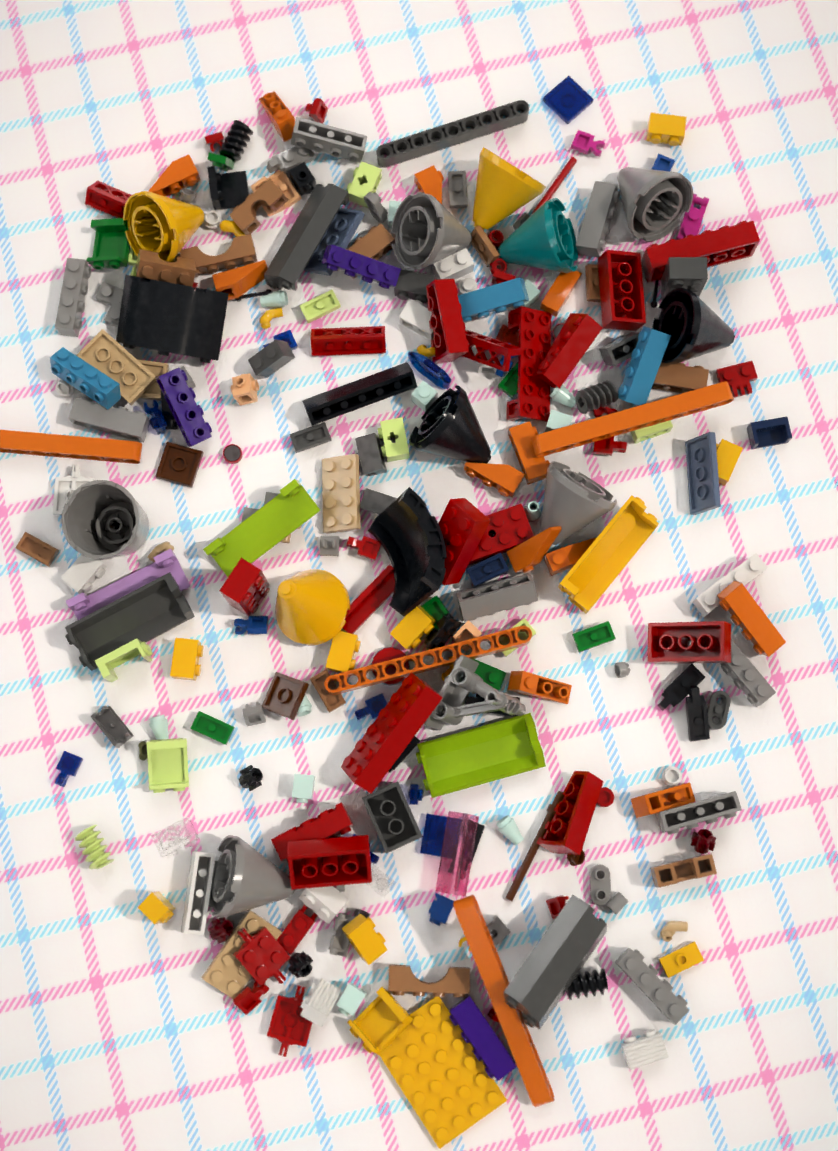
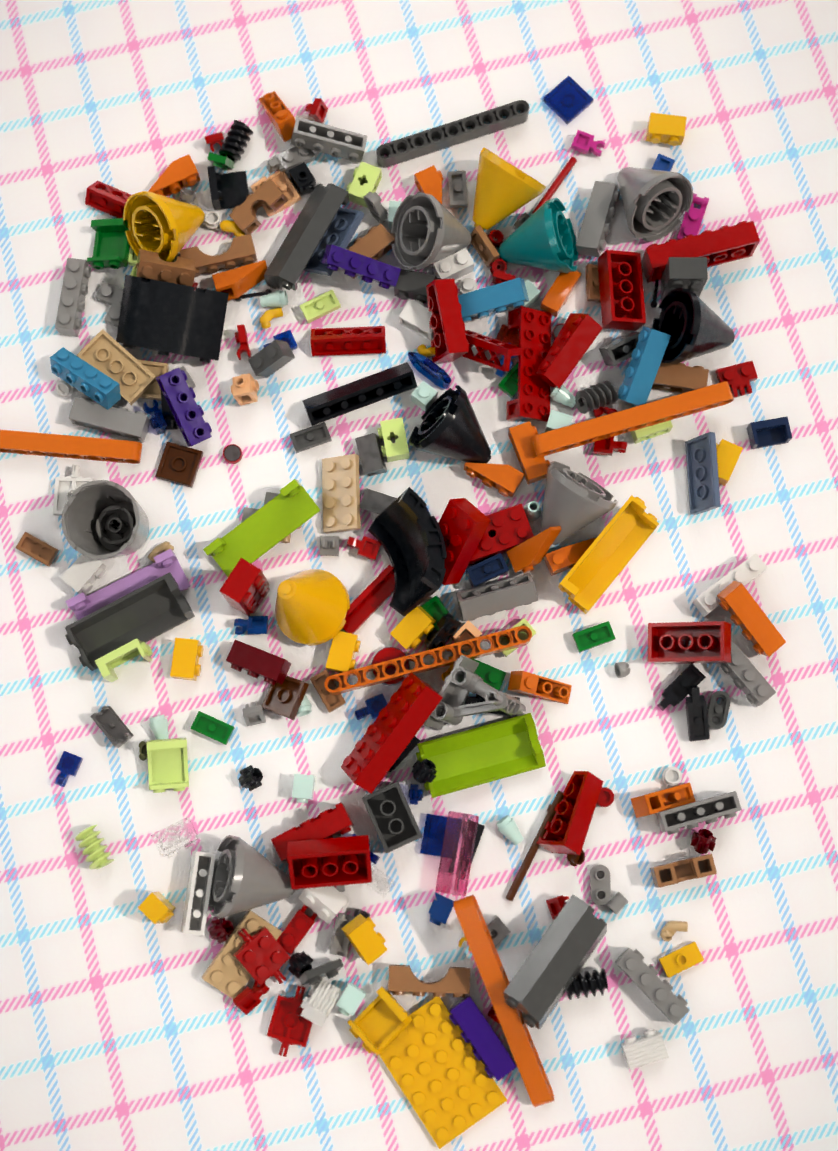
(241, 337): none -> red plate
(258, 663): none -> dark red brick
(314, 975): none -> dark grey plate
(424, 771): none -> black gear

